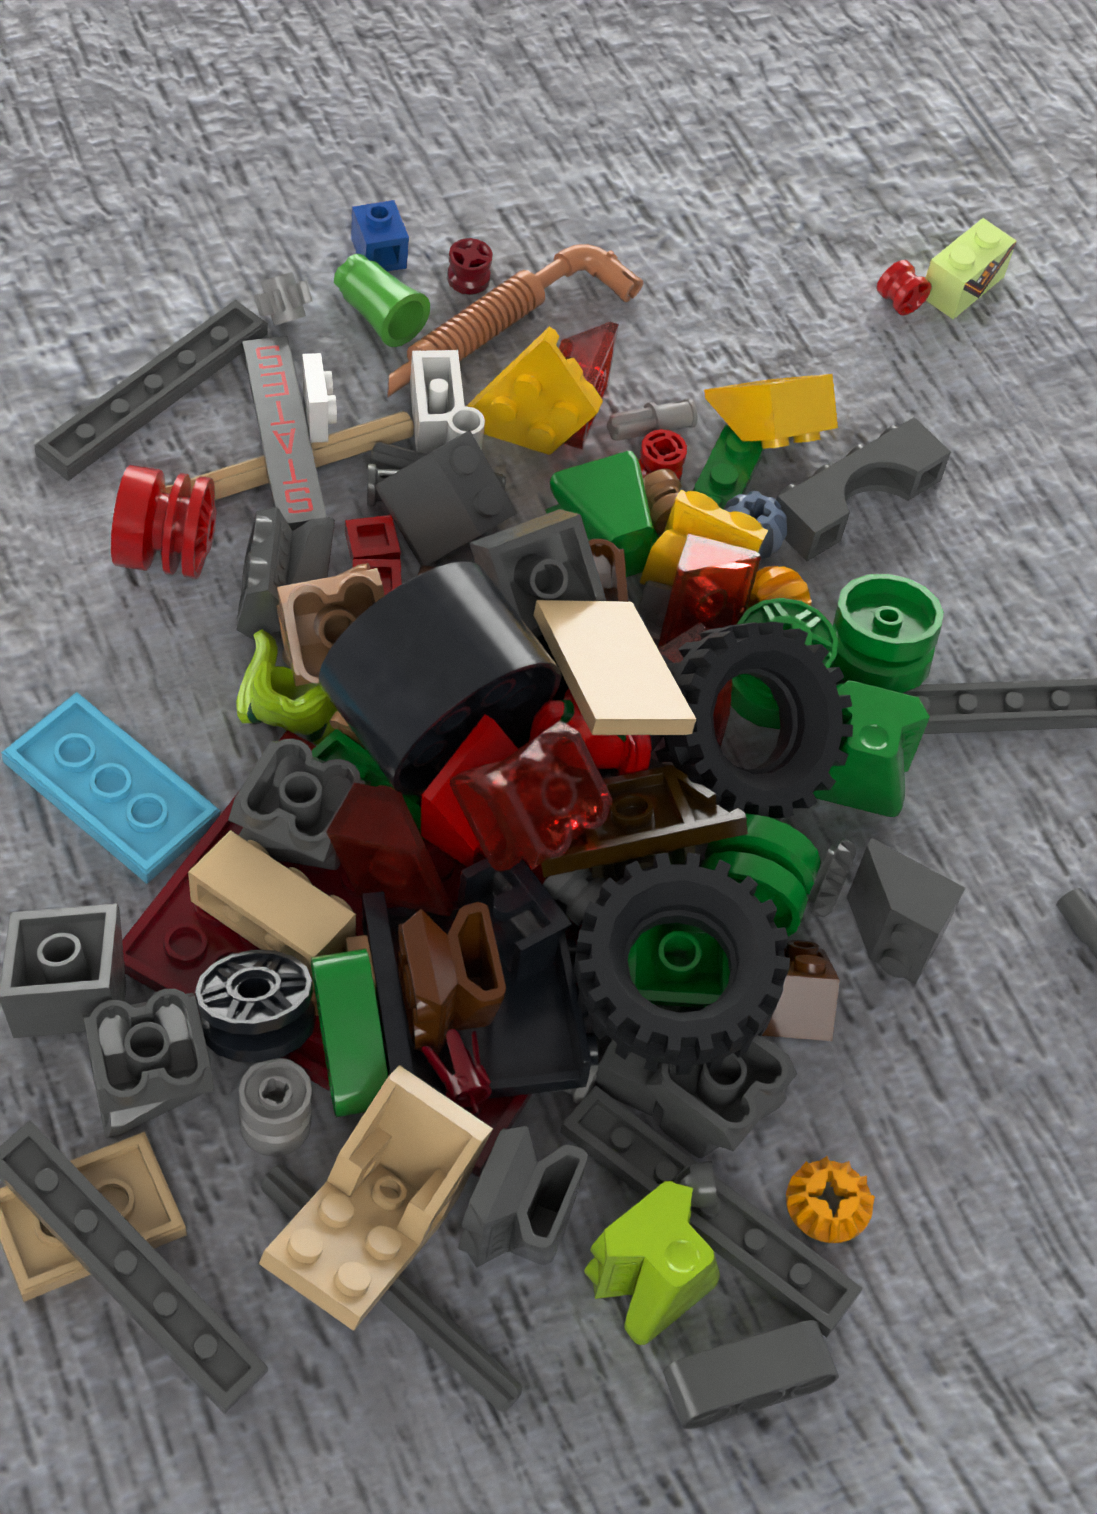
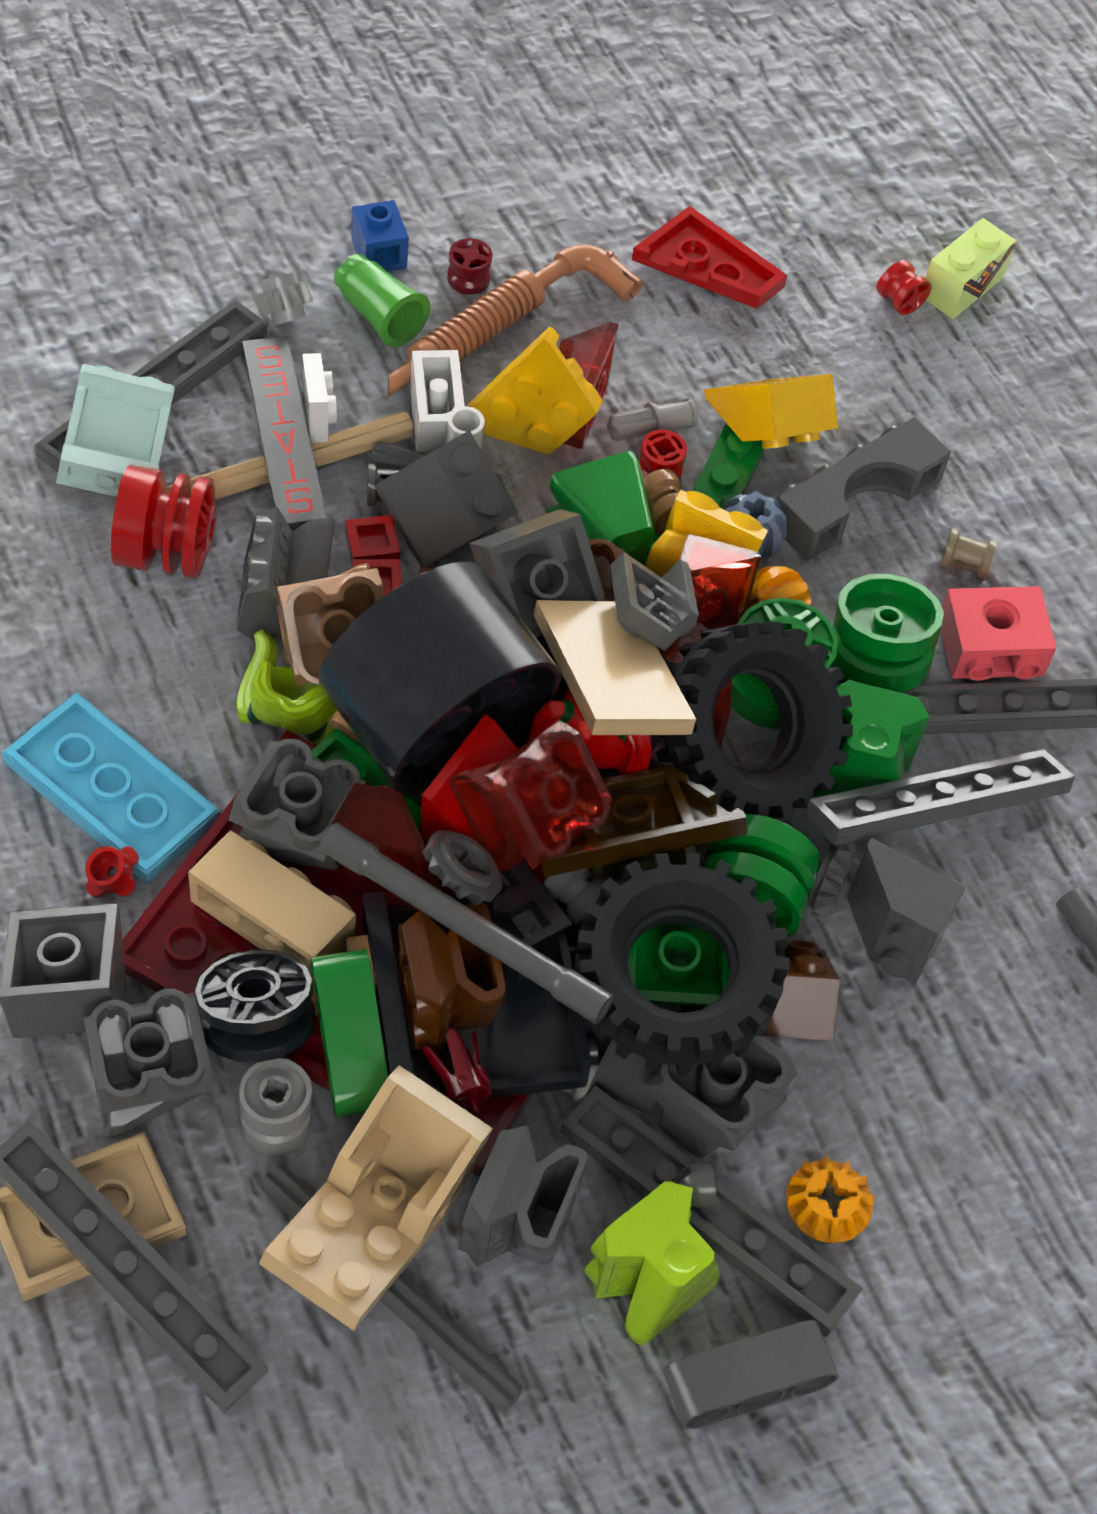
(100, 865): none -> red plate
(113, 425): none -> light aqua panel
(463, 866): none -> dark grey gear
(563, 983): none -> dark grey piece
(654, 605): none -> dark grey bracket
(710, 258): none -> red wing
(938, 796): none -> dark grey plate
(968, 554): none -> dark tan bush
(997, 633): none -> coral brick

